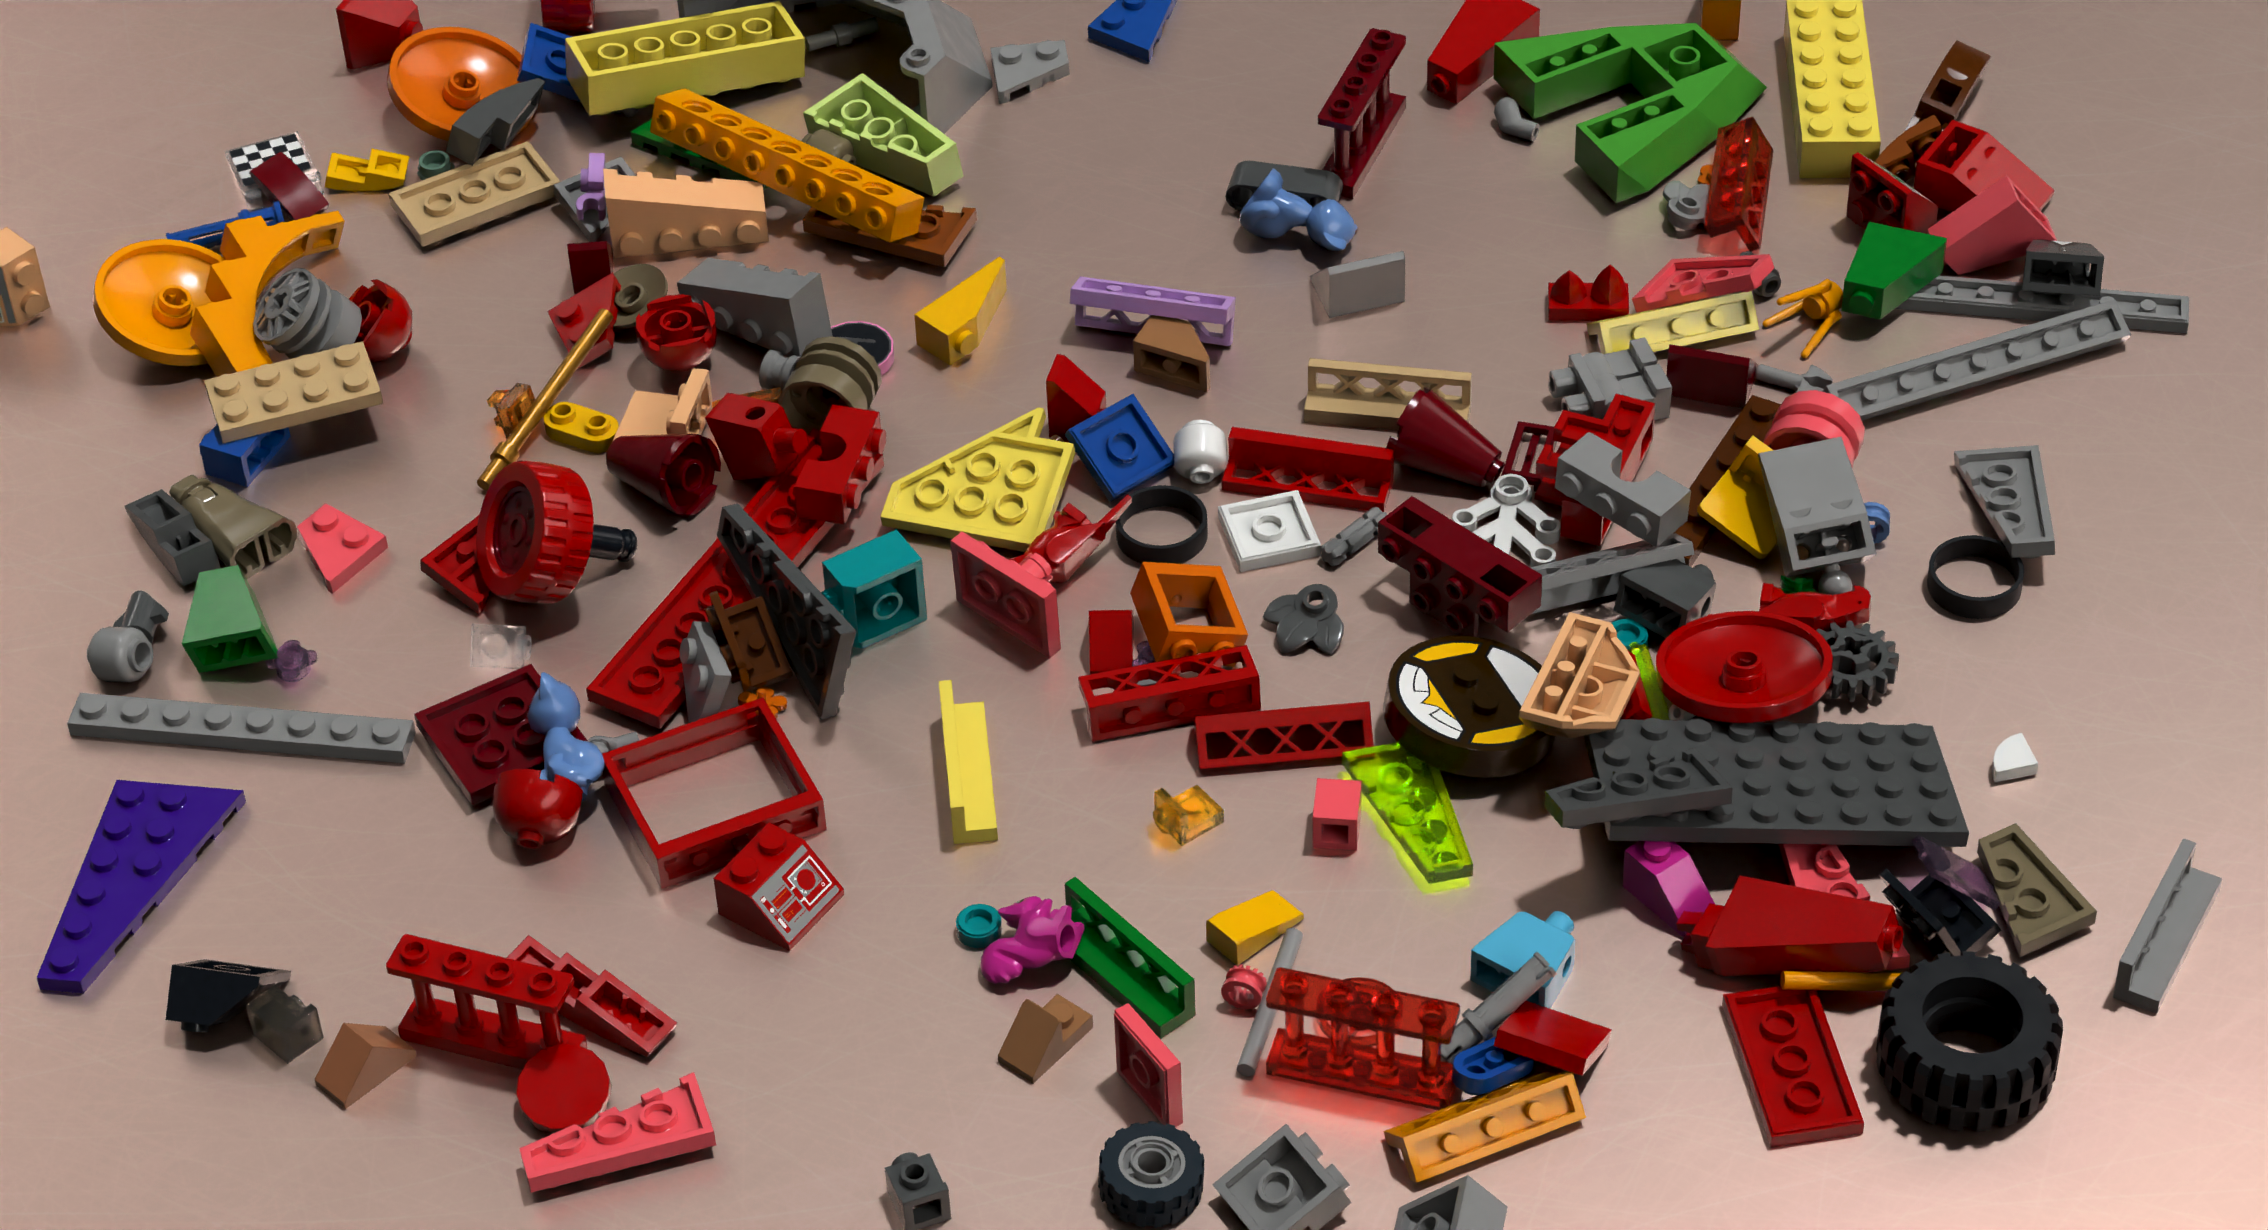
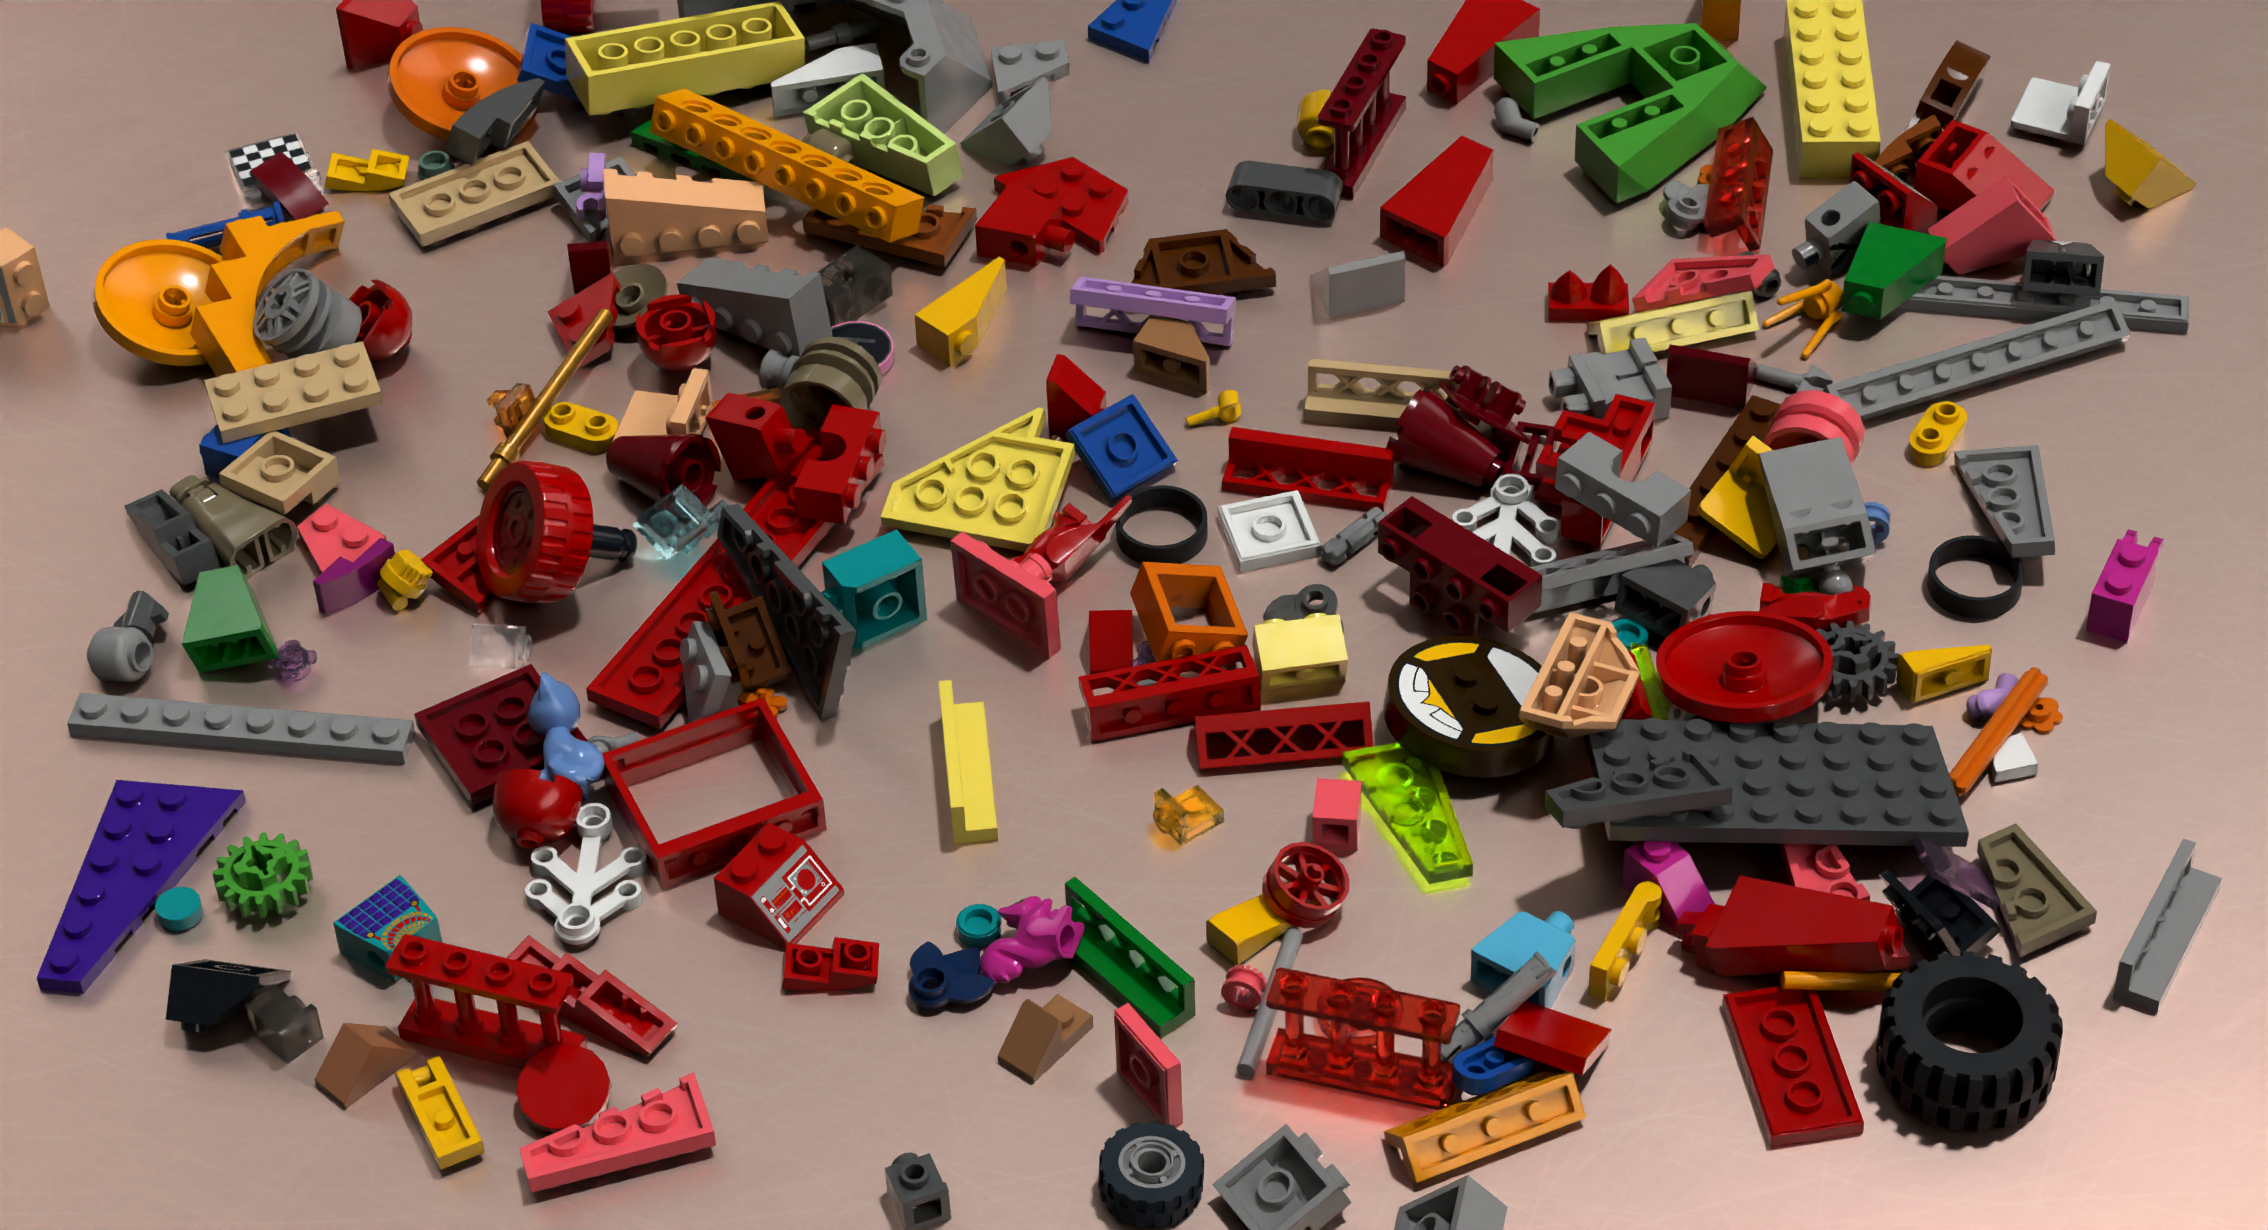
(179, 908): none -> teal tile
(262, 875): none -> bright green gear
(281, 472): none -> tan plate
(349, 581): none -> magenta slope
(377, 924): none -> torso
(403, 578): none -> yellow piece
(440, 1113): none -> yellow plate
(580, 921): none -> white plant
(678, 522): none -> clear light blue bracket
(823, 76): none -> white slope
(842, 967): none -> red slope
(855, 285): none -> clear smoke brick
(947, 977): none -> dark blue plate
(1014, 127): none -> light grey slope
(1022, 227): none -> red torso
(1086, 197): none -> red wing
(1200, 450): white head -> none
(1202, 263): none -> reddish brown wing
(1228, 409): none -> yellow hand
(1275, 211): medium blue animal -> none
(1300, 651): none -> light yellow brick
(1307, 120): none -> yellow head
(1312, 866): none -> red wheel
(1439, 202): none -> red slope
(1485, 401): none -> dark red hinge
(1624, 939): none -> yellow plate
(1837, 230): none -> light grey torso
(1937, 433): none -> yellow plate
(1942, 670): none -> yellow slope
(1989, 700): none -> lavender arm
(1997, 730): none -> orange axle
(2042, 716): none -> orange plant
(2063, 109): none -> white bracket
(2123, 587): none -> dark pink hinge
(2140, 169): none -> yellow slope

